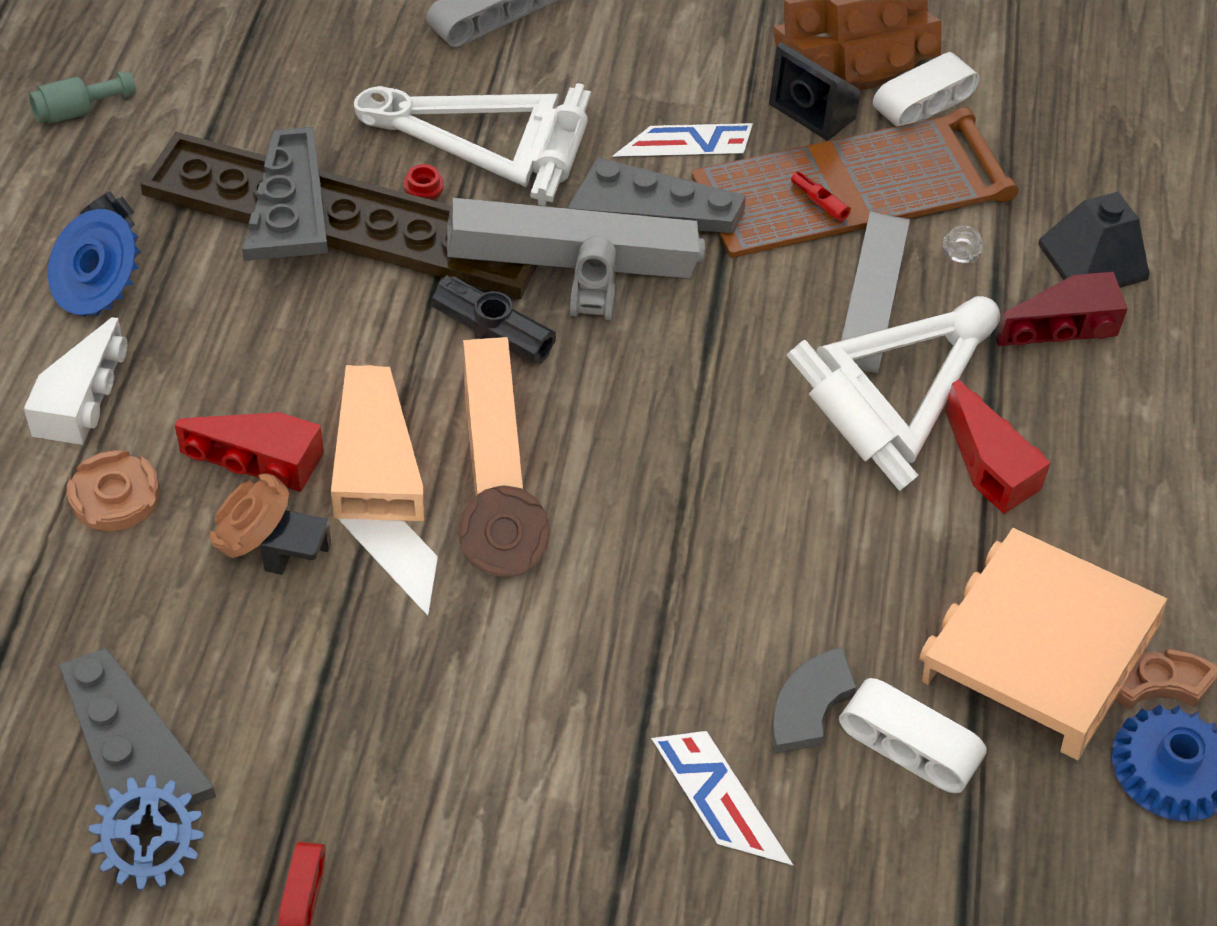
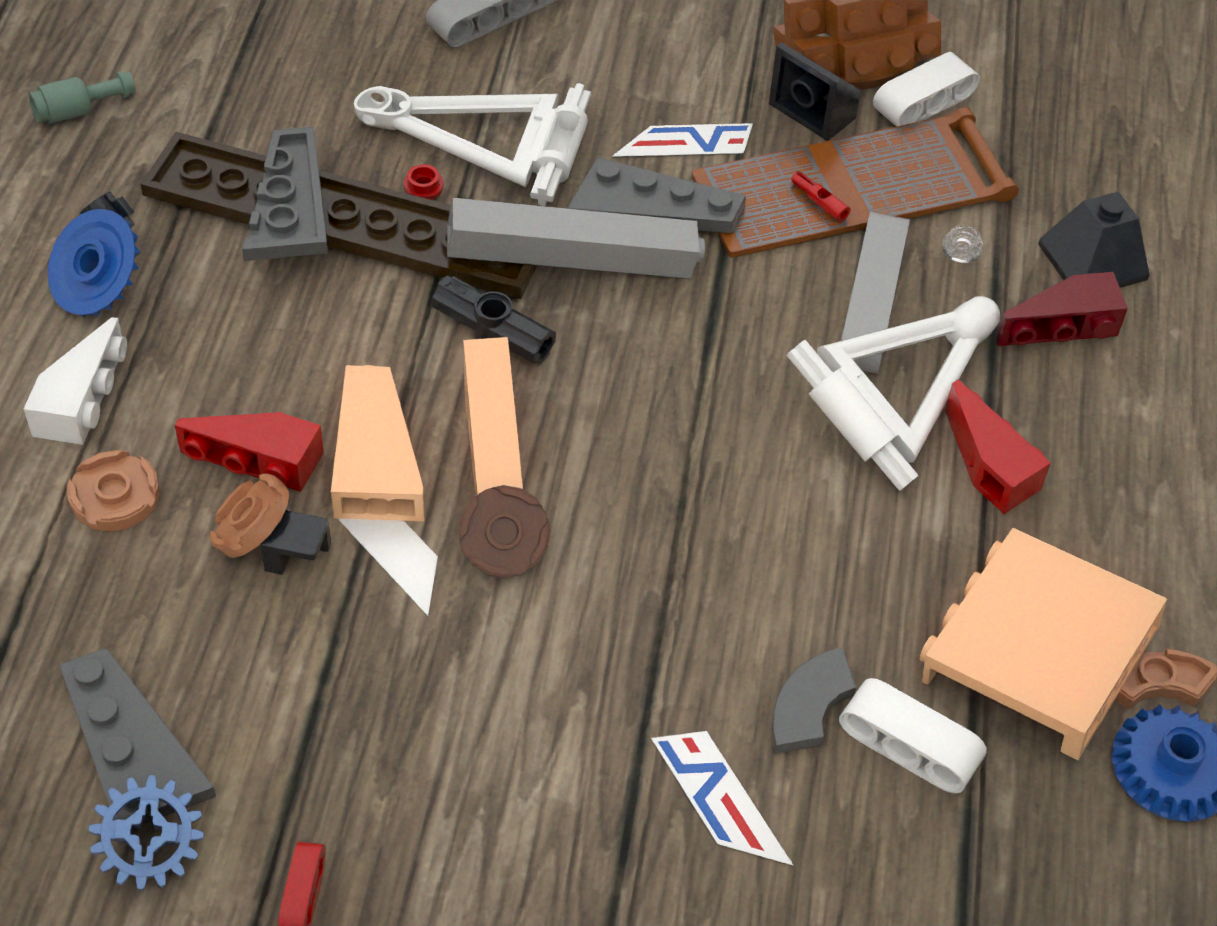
(594, 286): light grey piece -> none

